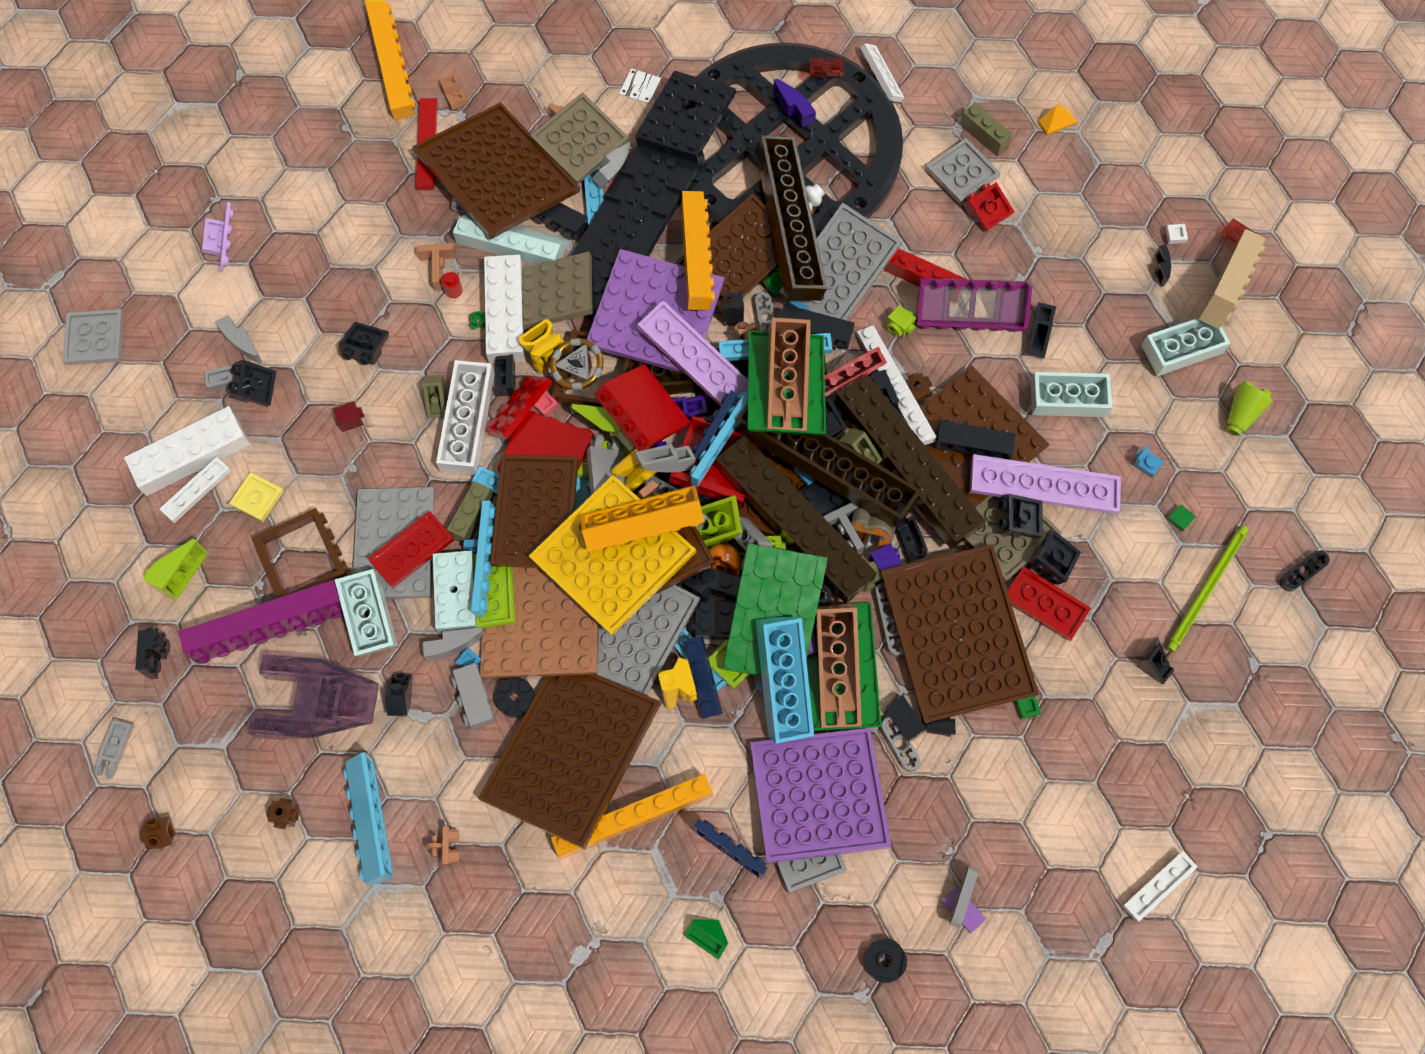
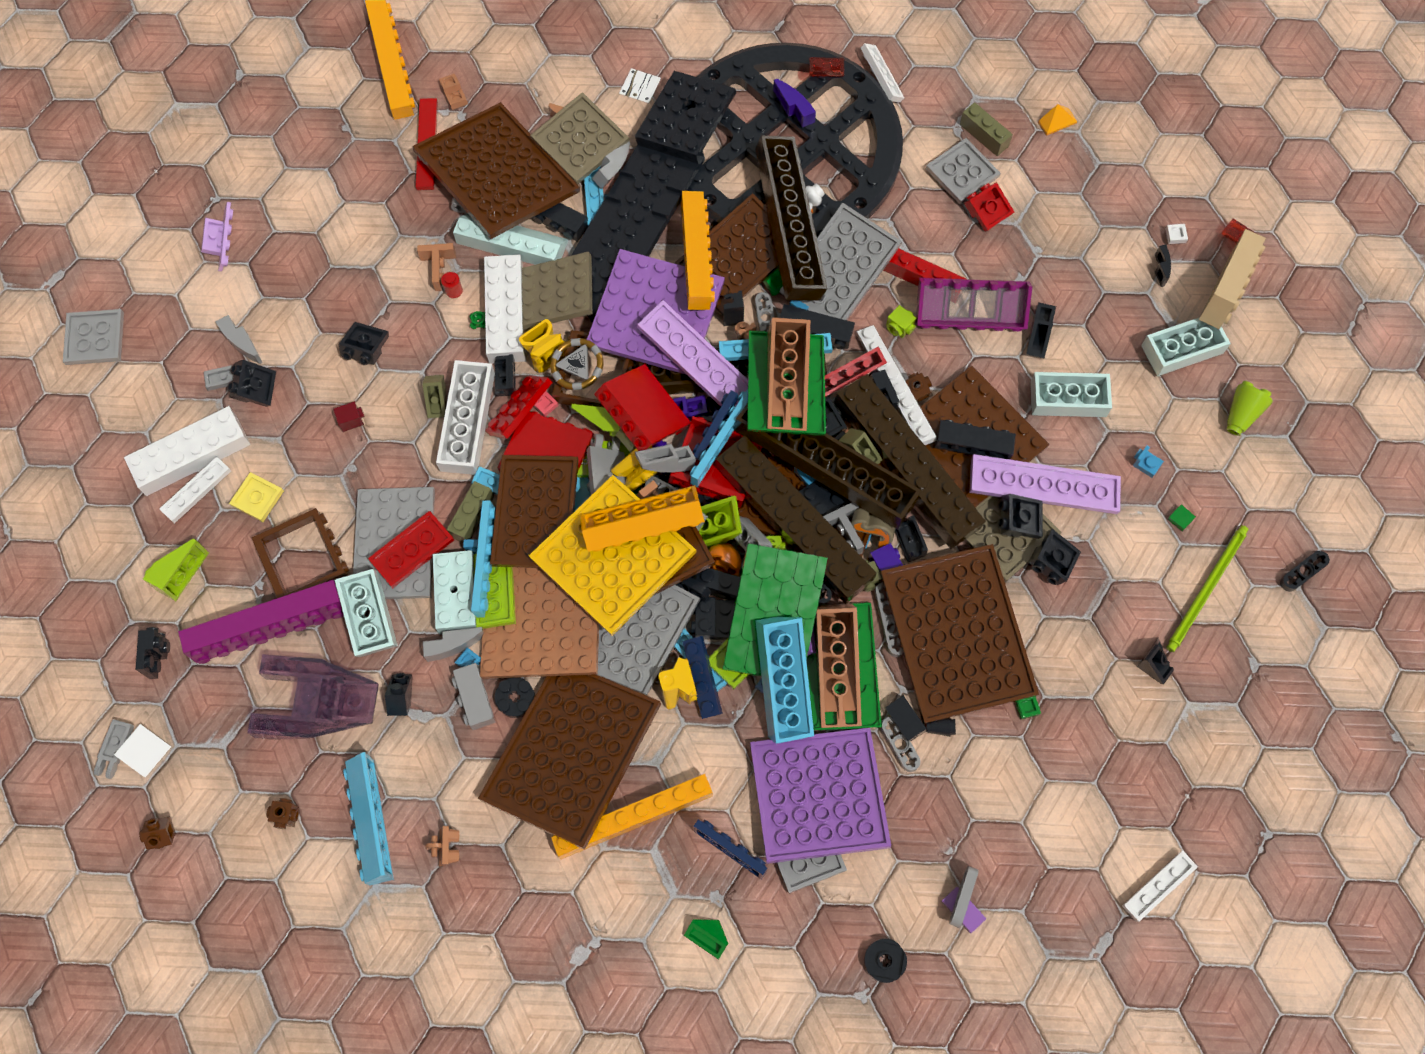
(142, 750): none -> white sticker
(1047, 603): red plate -> none

